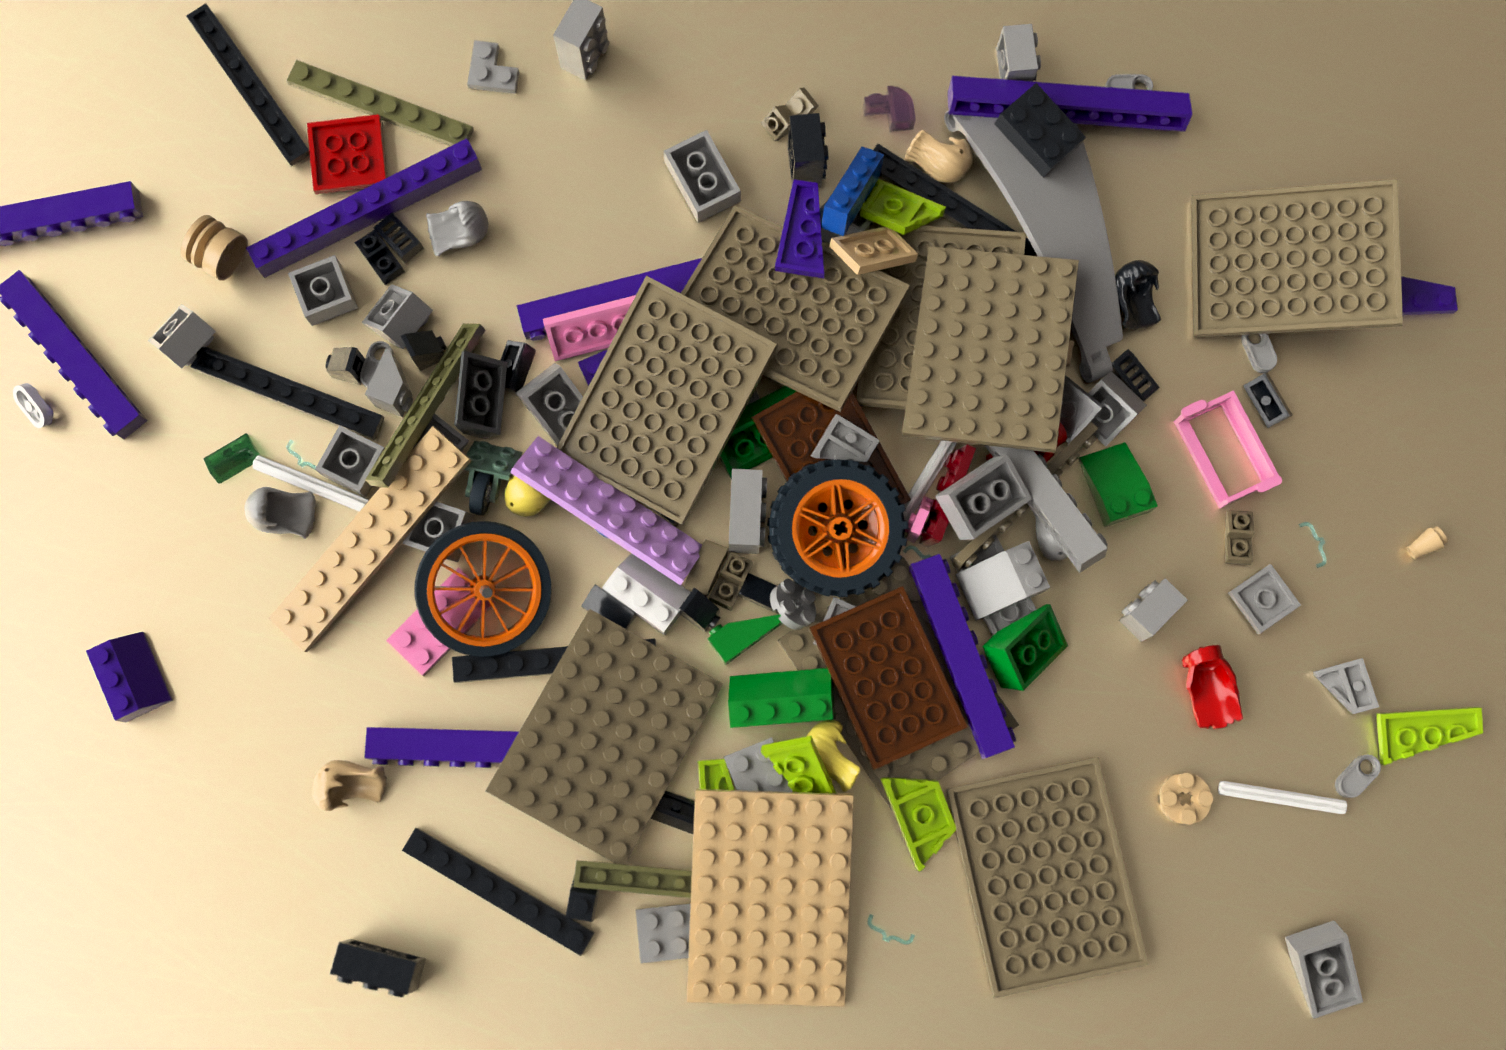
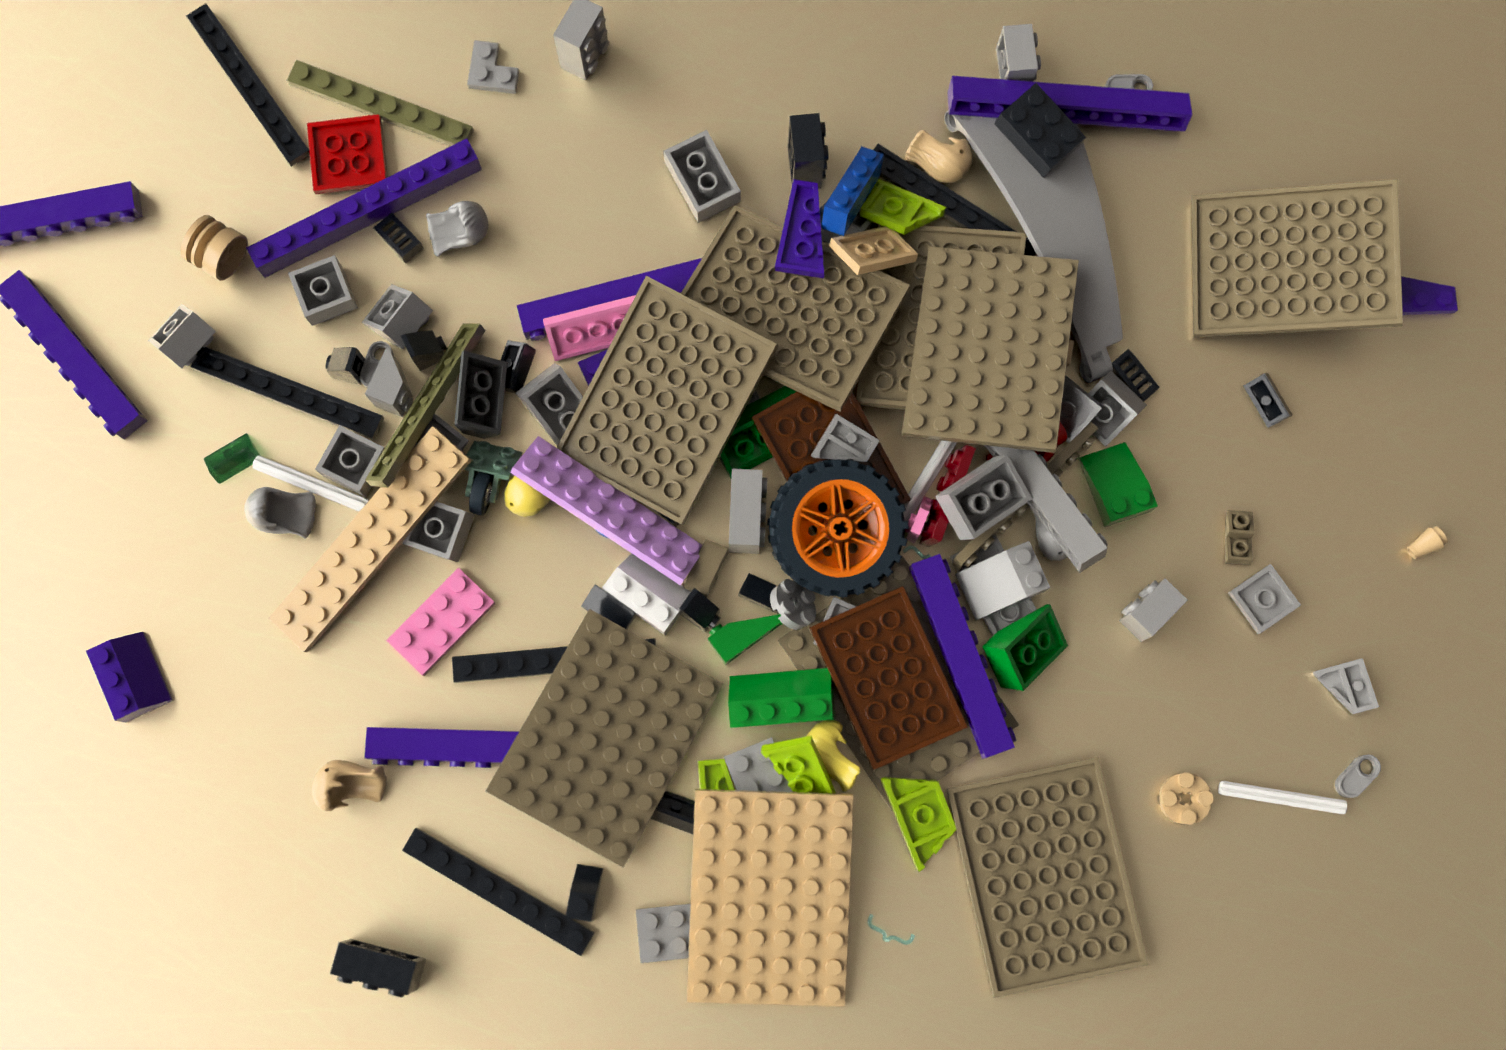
(33, 405): white plate -> none
(298, 456): clear light blue piece -> none
(379, 257): black slope -> none
(482, 589): wheel -> none
(632, 878): olive plate -> none
(730, 581): dark tan slope -> none
(778, 119): dark tan slope -> none
(896, 104): clear purple brick -> none
(1135, 296): black piece -> none
(1212, 688): red hair -> none
(1247, 438): bright pink piece -> none
(1261, 355): light grey piece -> none
(1318, 539): clear light blue piece -> none
(1324, 968): light grey slope -> none
(1422, 730): lime wing -> none

